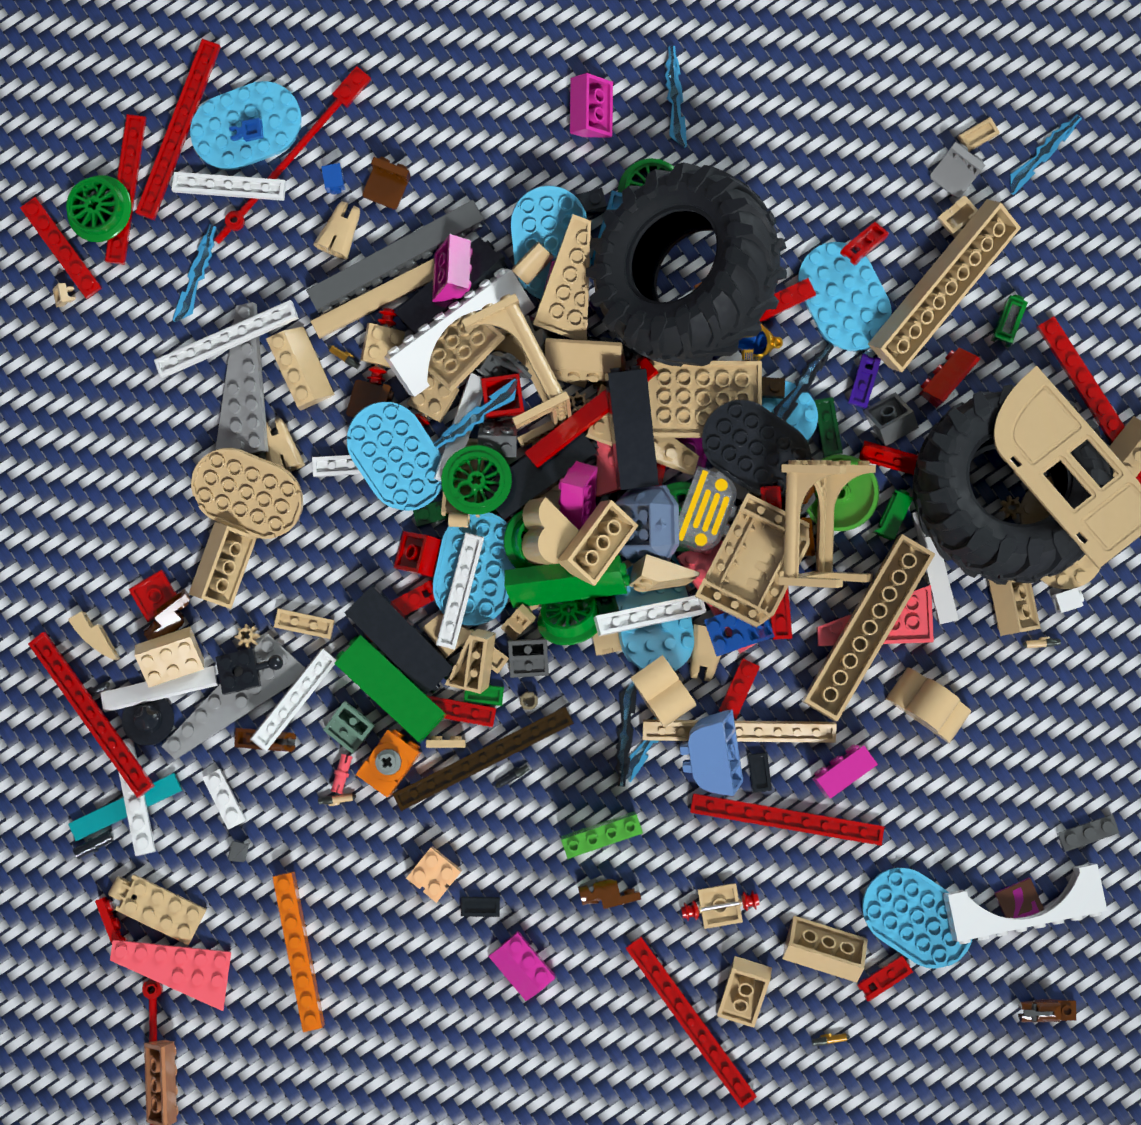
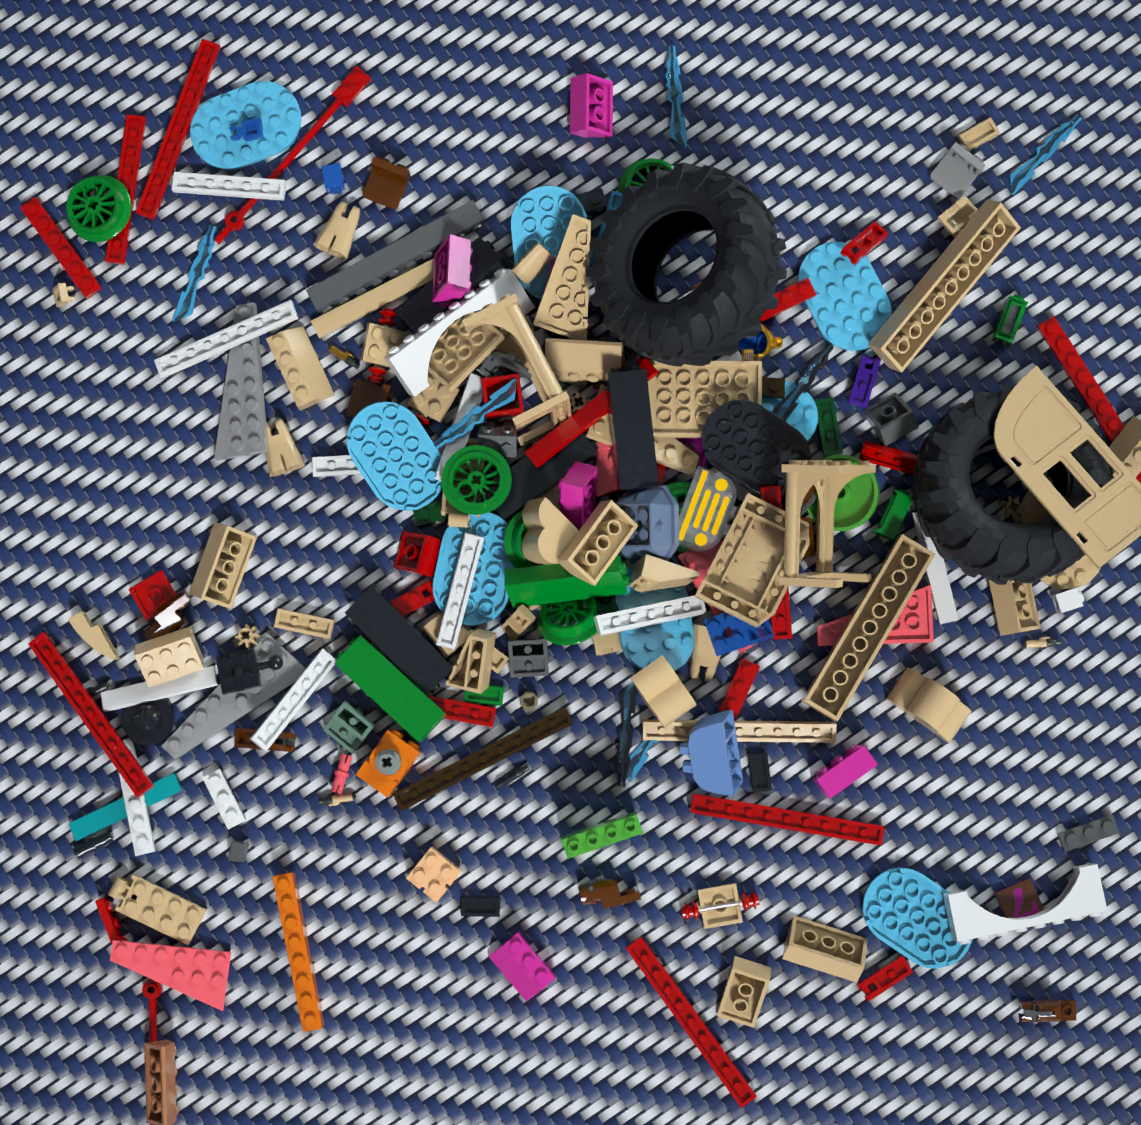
(247, 493): tan plate -> none
(454, 742): tan plate -> none
(829, 1039): piece -> none
(948, 376): red slope -> none

